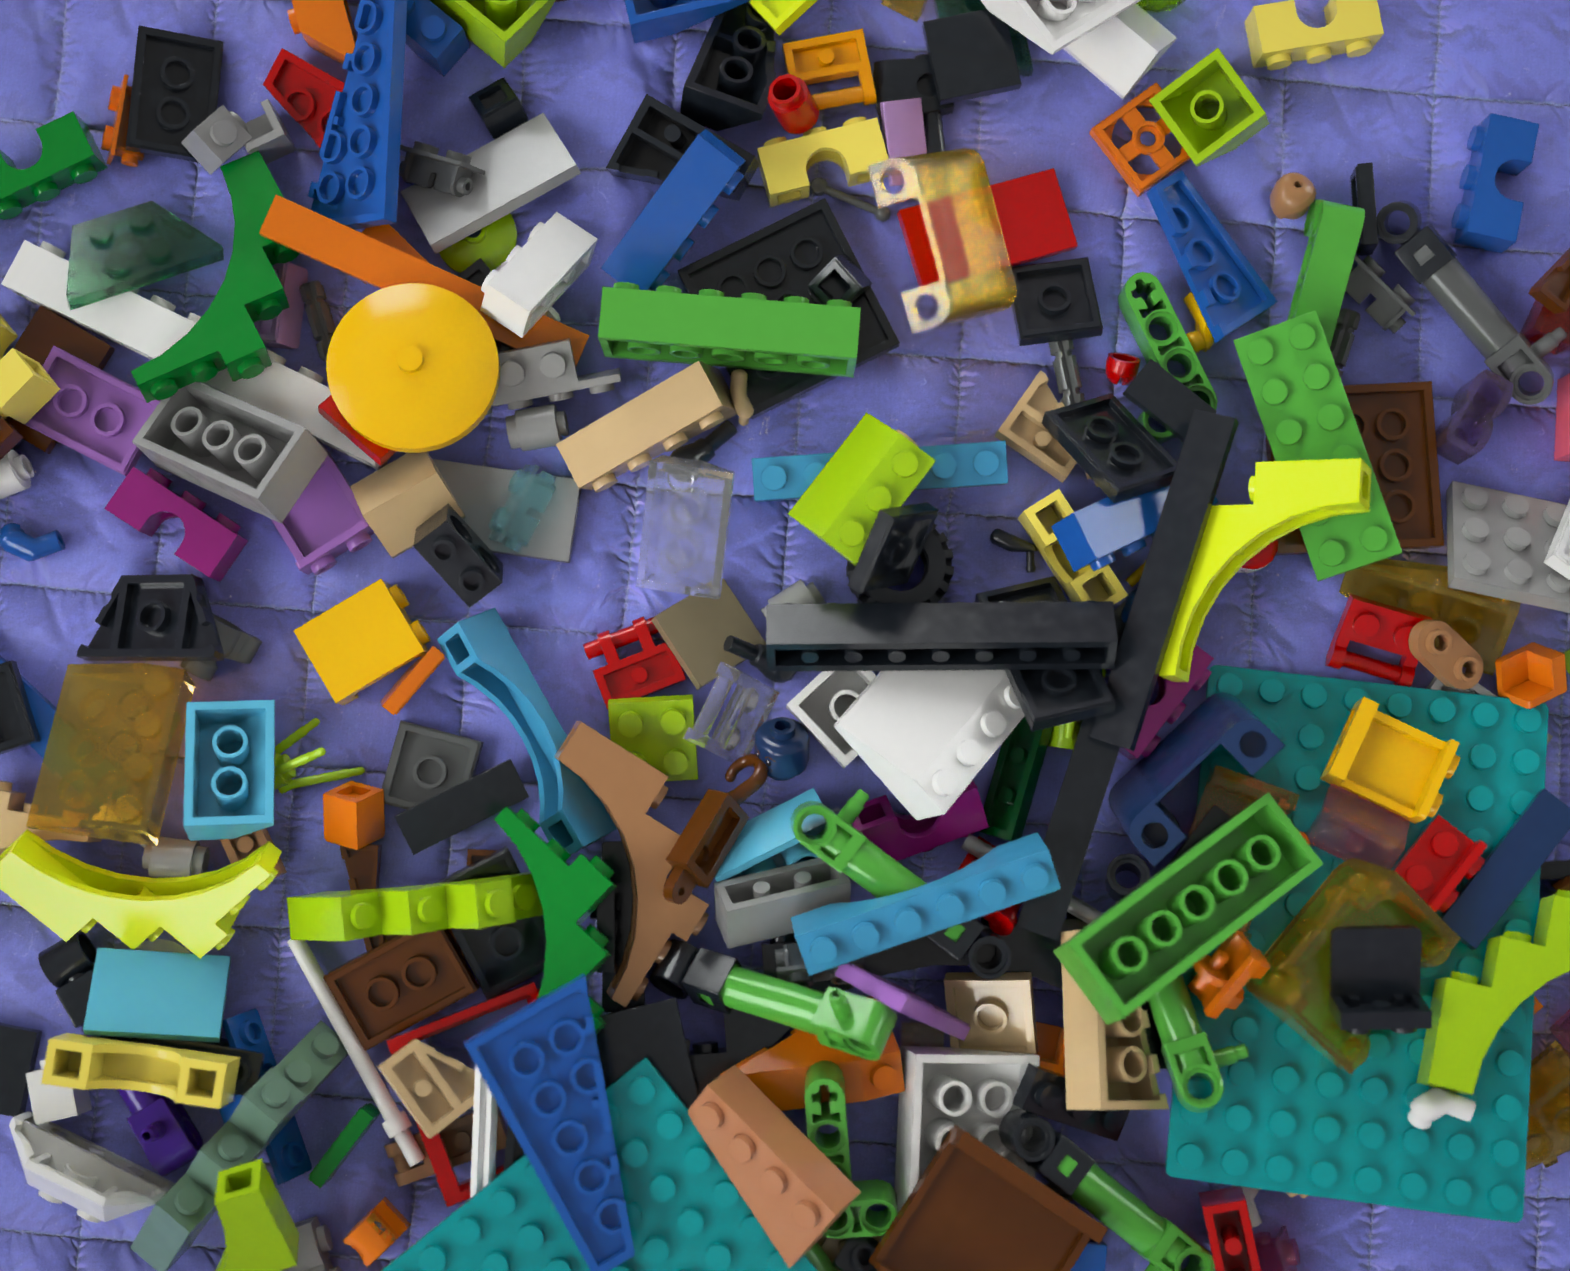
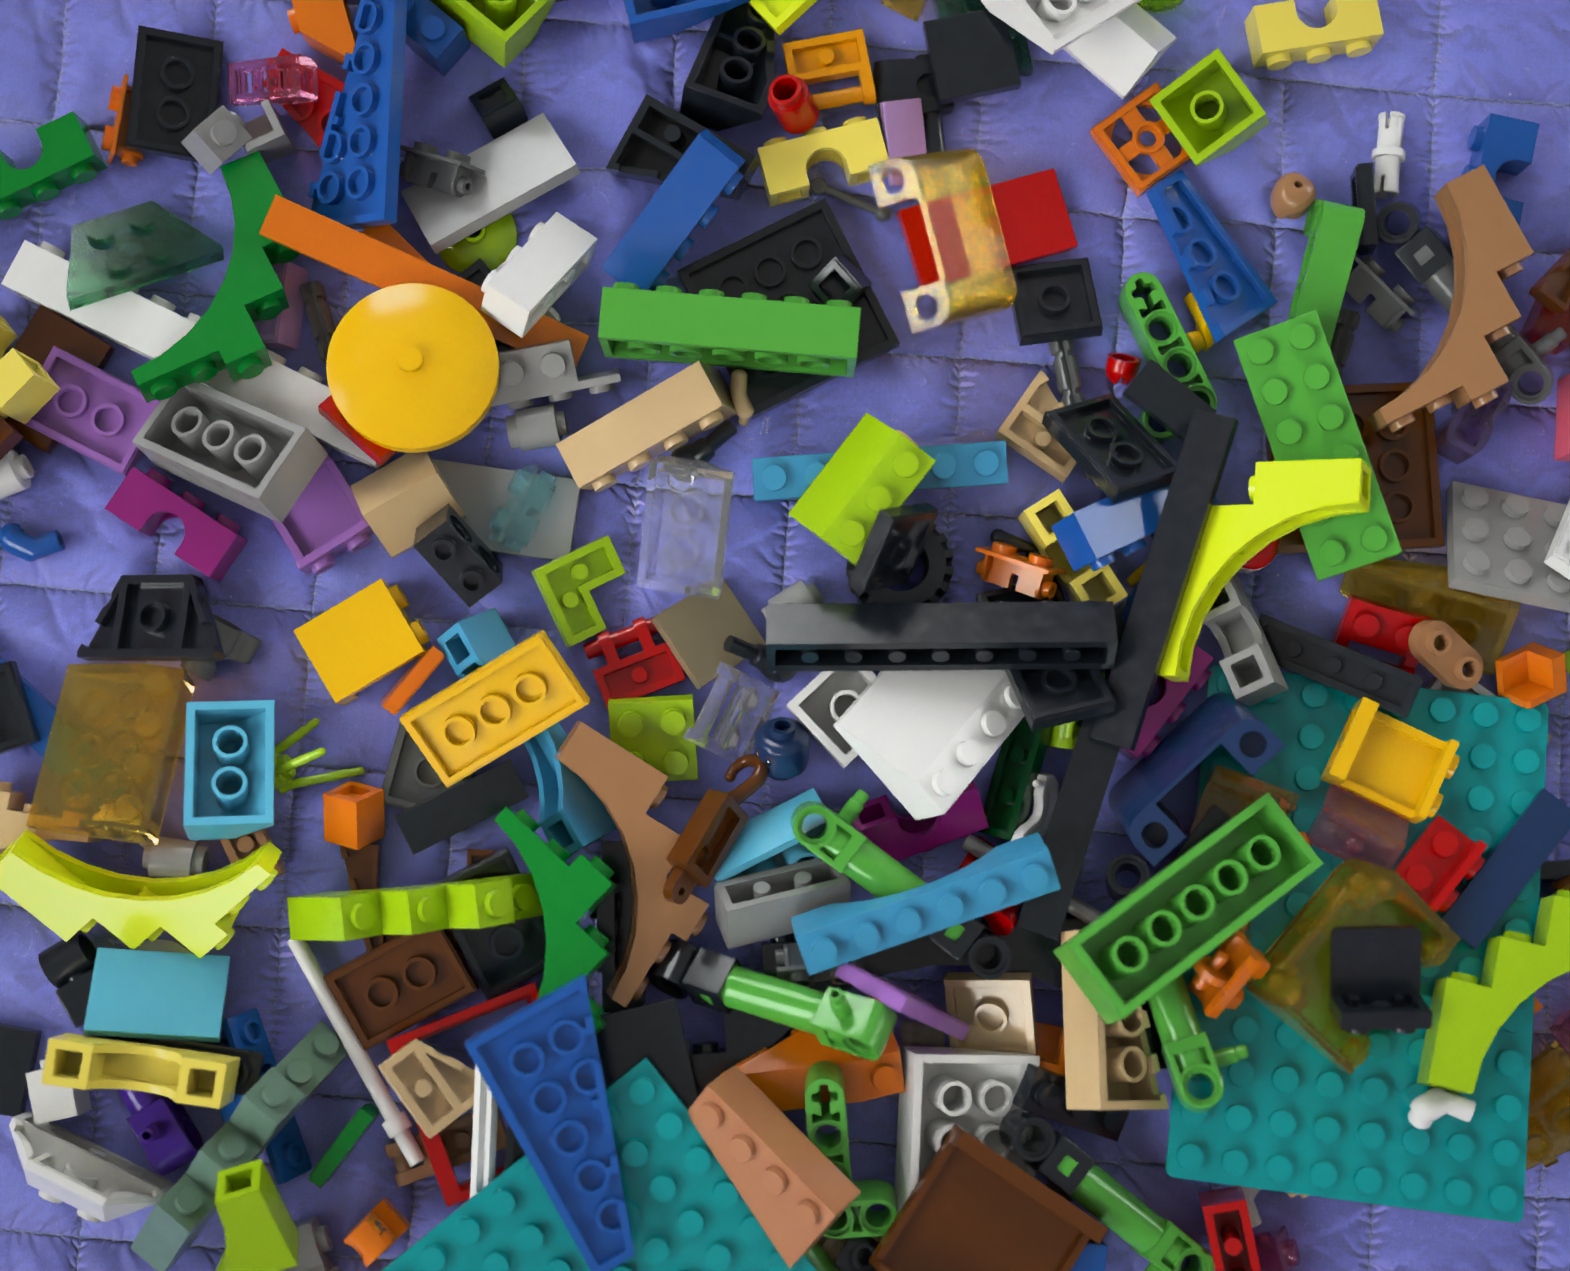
(299, 80): none -> clear pink slope
(495, 708): none -> yellow tile
(567, 587): none -> lime plate
(1034, 571): none -> orange hinge
(1045, 797): none -> white piece
(1247, 654): none -> light grey arch
(1341, 667): none -> black plate
(1388, 154): none -> white pin
(1485, 253): none -> medium nougat arch

